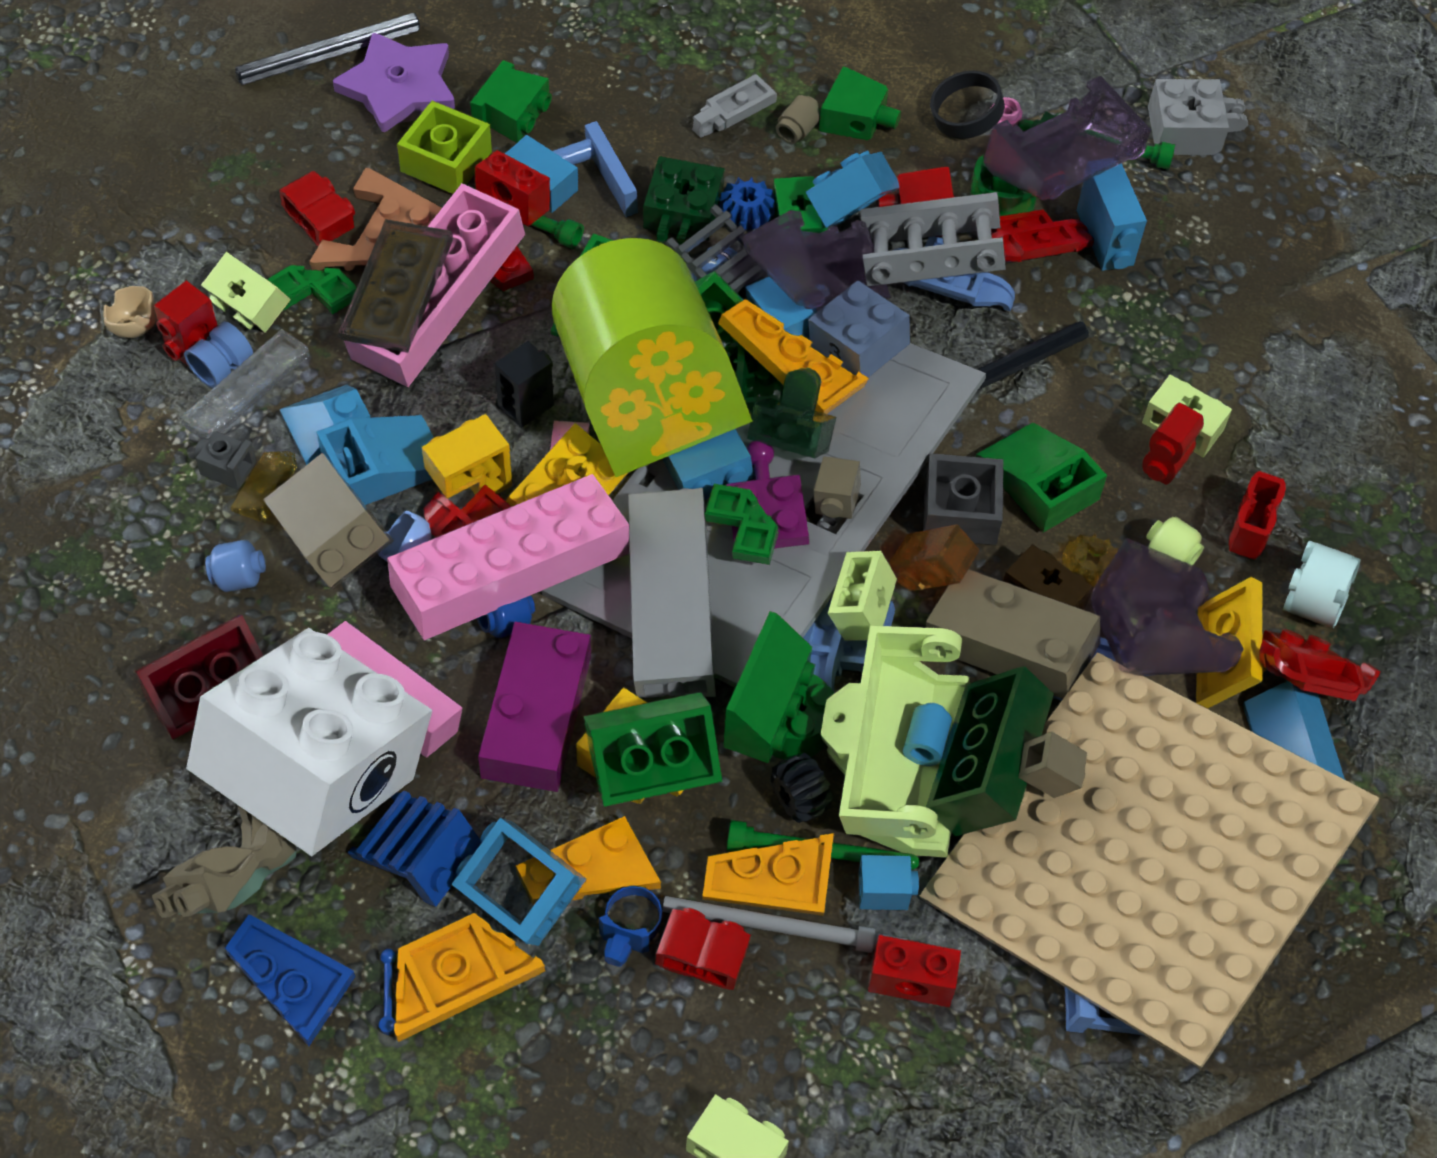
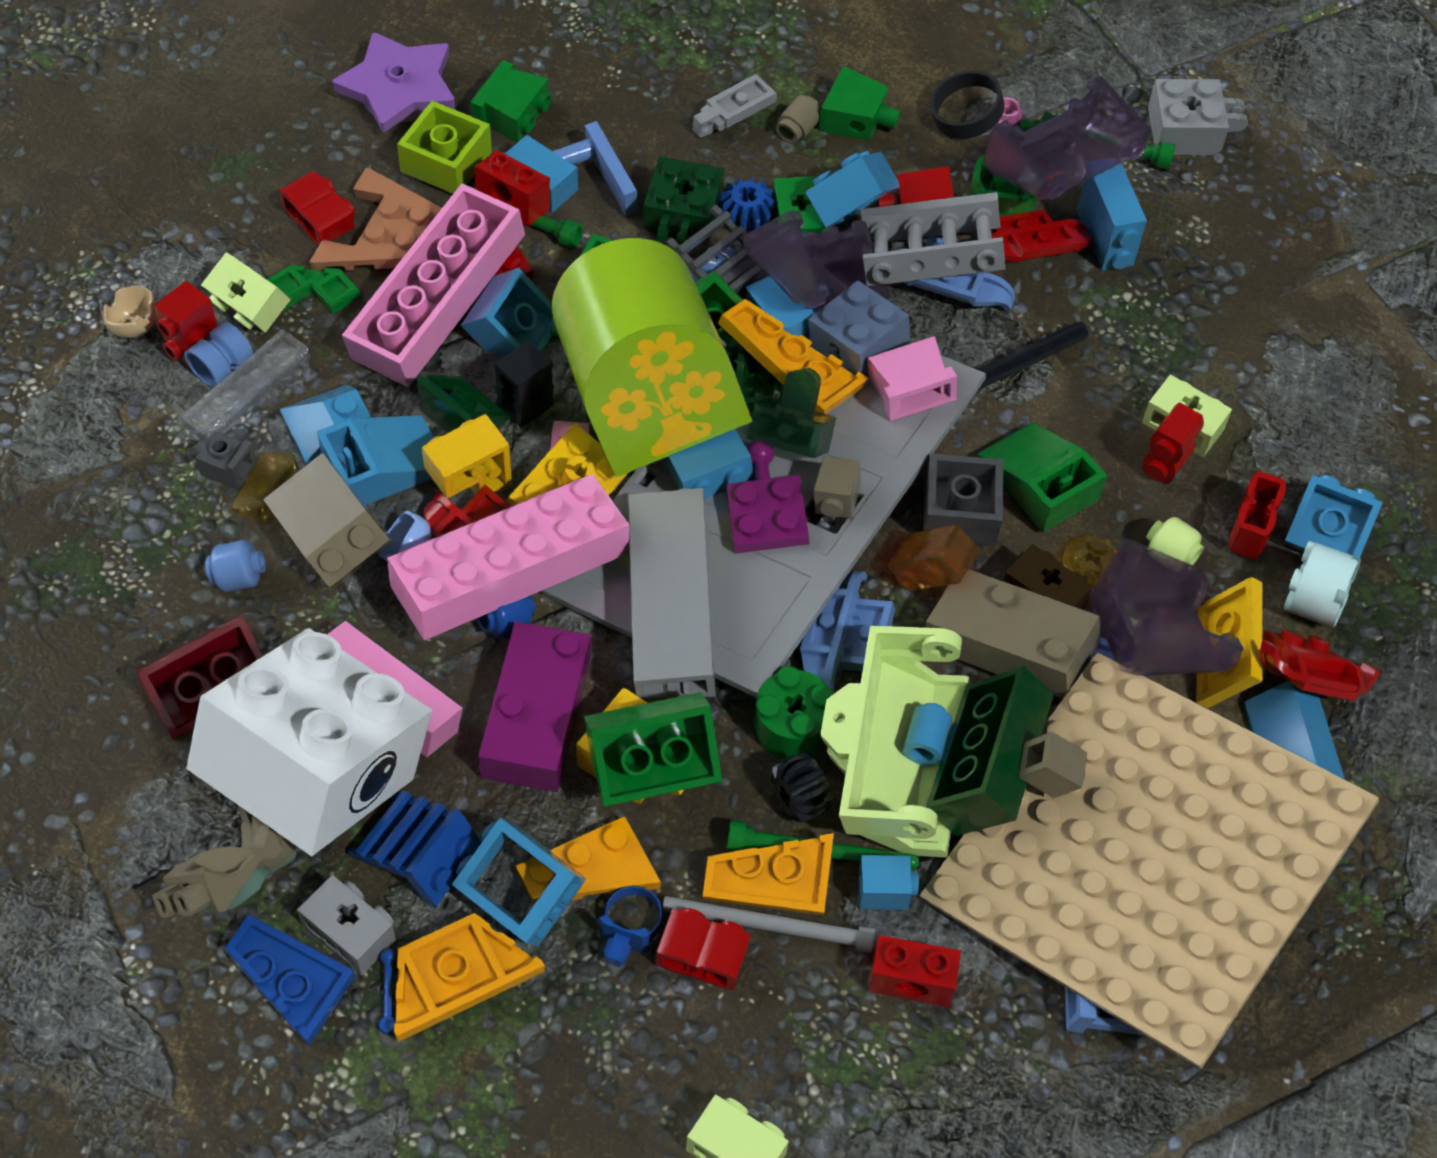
(325, 49): axle -> none
(355, 943): none -> light grey brick
(396, 285): clear smoke tile -> none
(454, 401): none -> dark green slope
(510, 314): none -> dark azure slope
(740, 508): green tile -> none
(768, 691): green slope -> none
(862, 594): yellowish green brick -> none
(912, 378): none -> bright pink hips
(1333, 516): none -> dark azure plate

